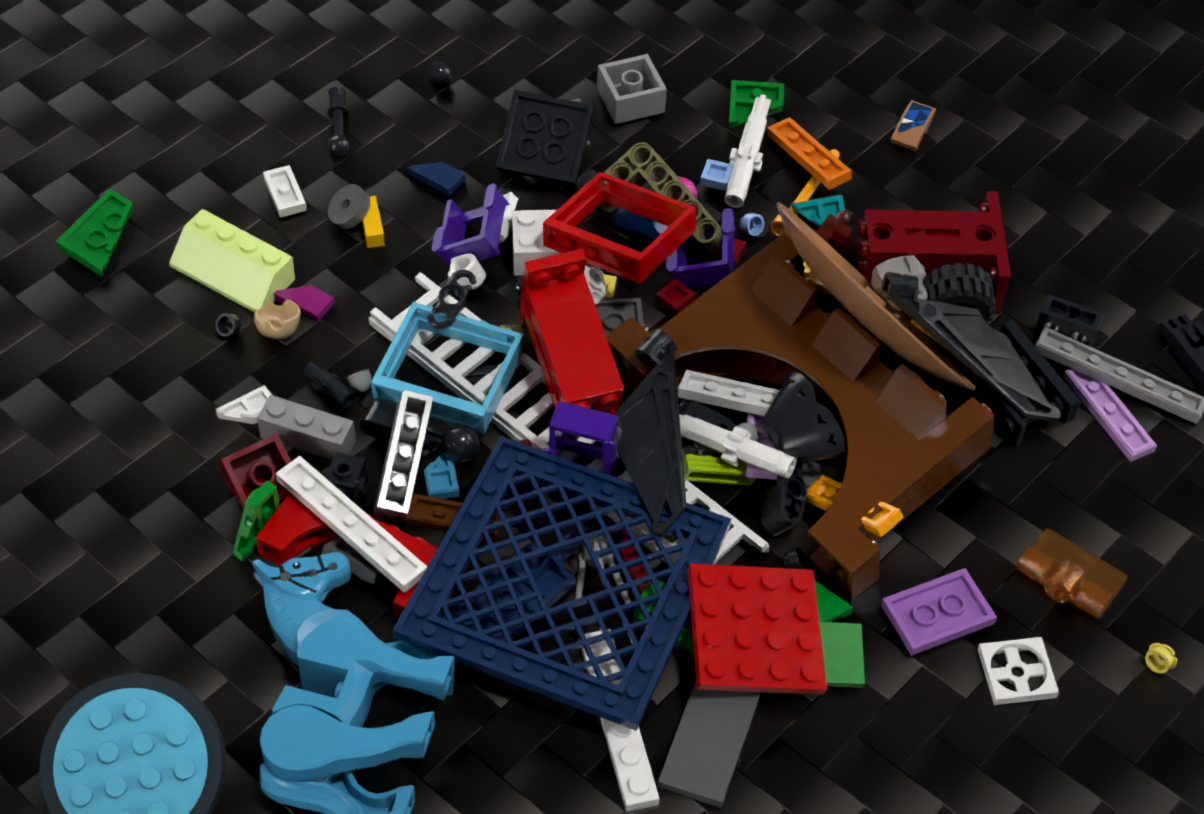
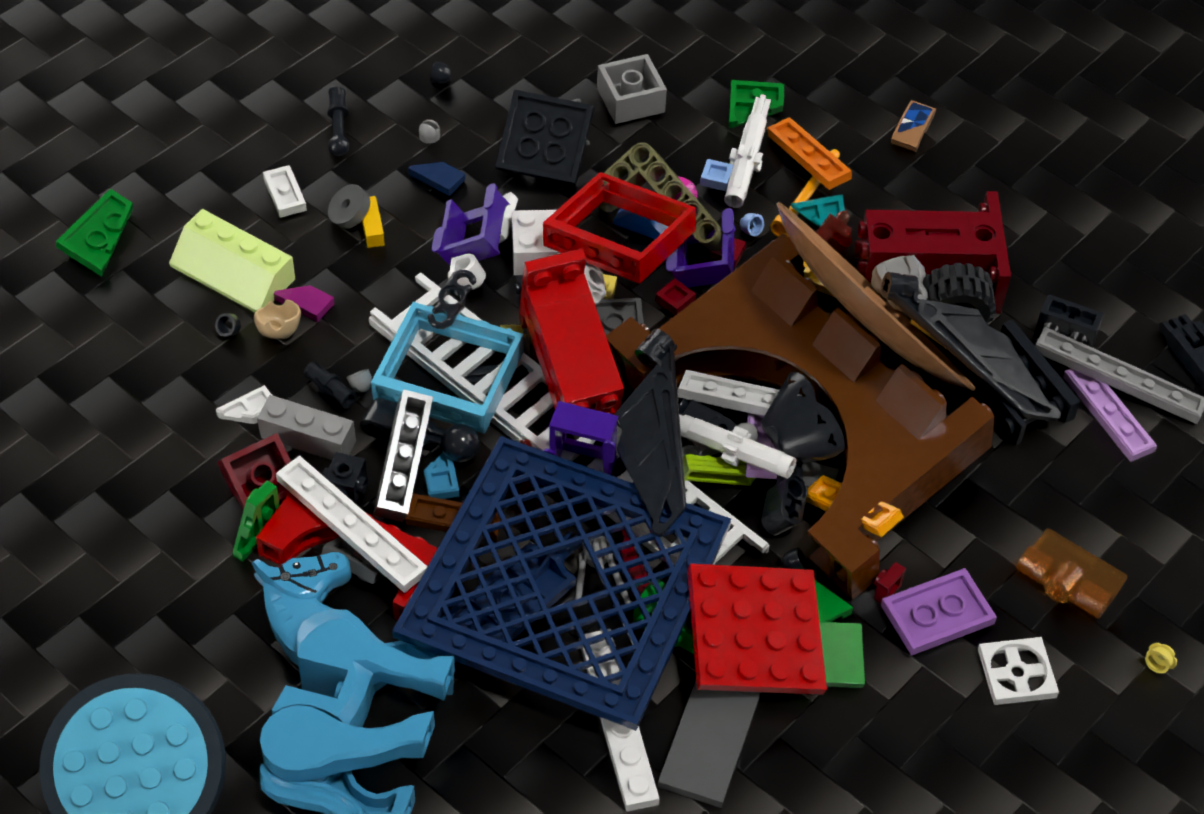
(429, 131): none -> light grey hinge
(889, 581): none -> dark red plate

